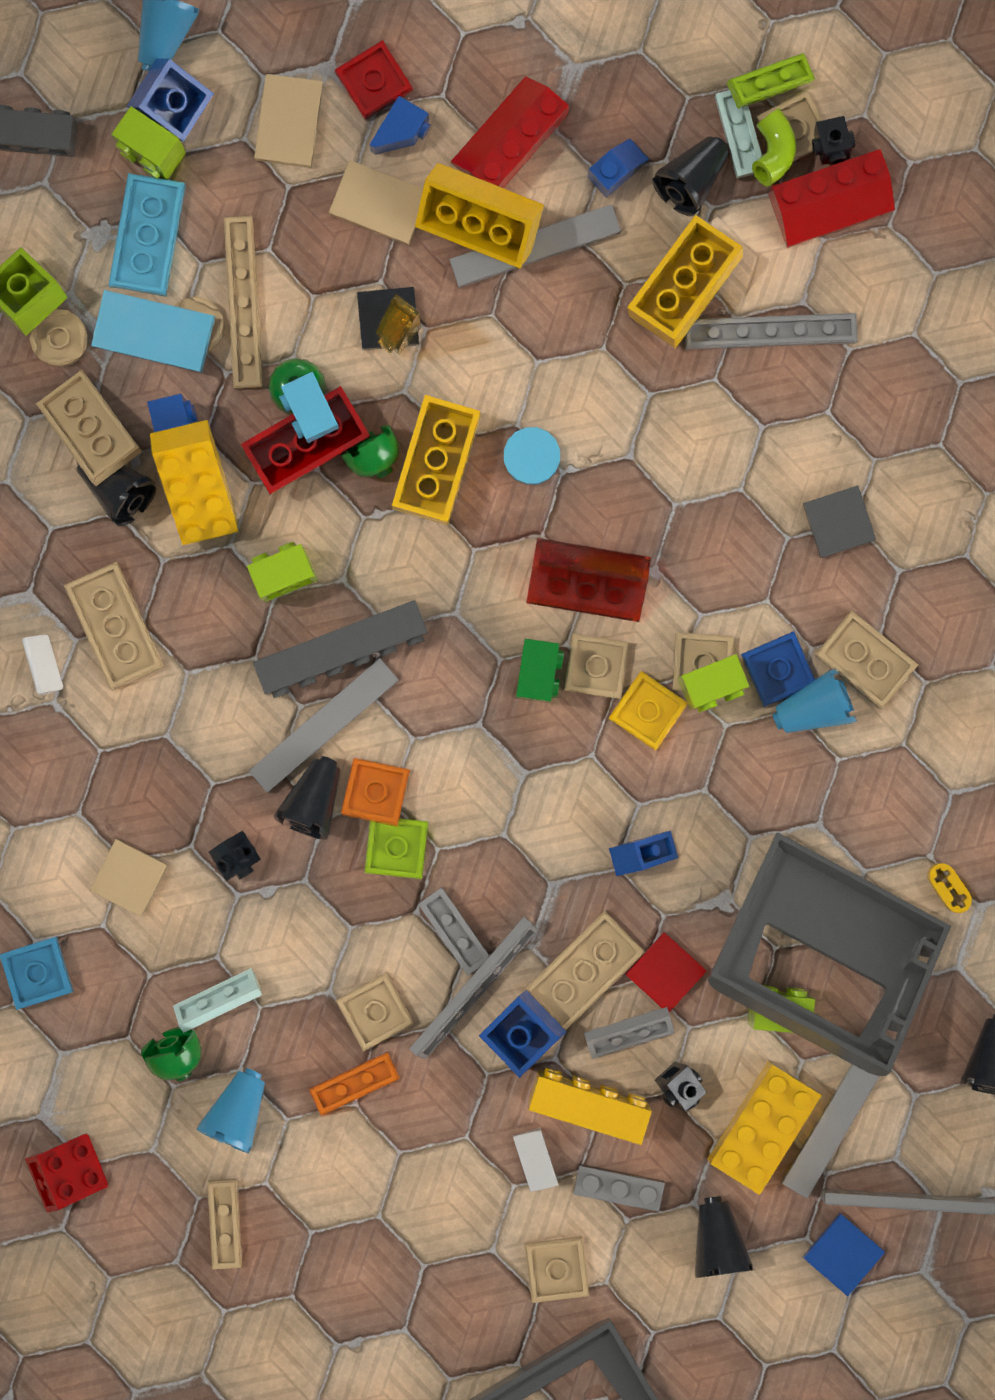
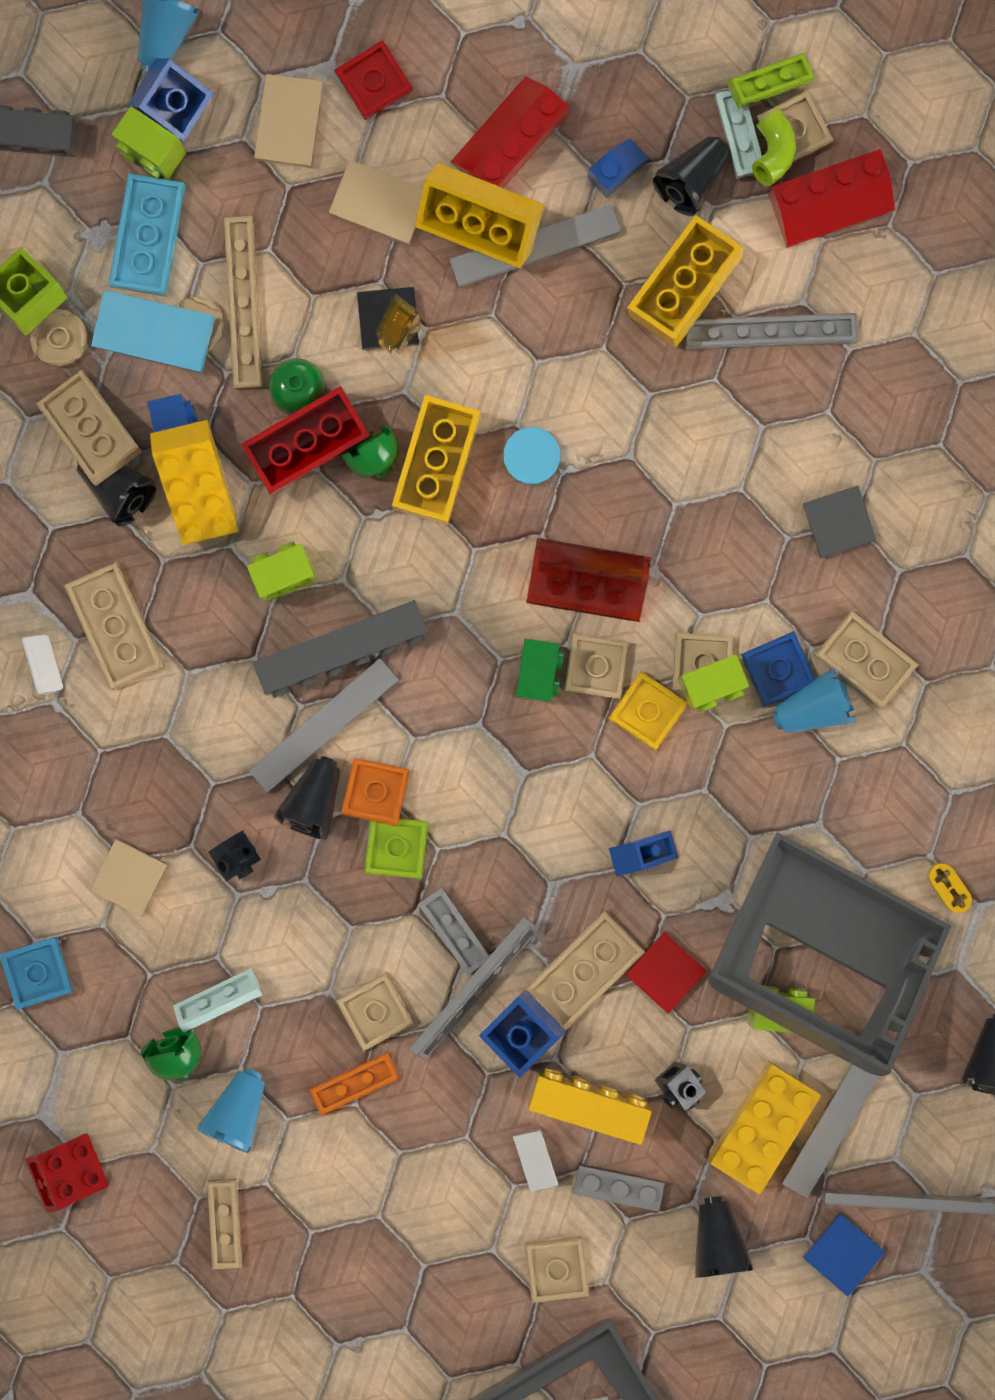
(309, 408): medium azure brick -> none
(401, 127): blue slope -> none
(629, 1032): light grey plate -> none
(833, 141): black brick -> none

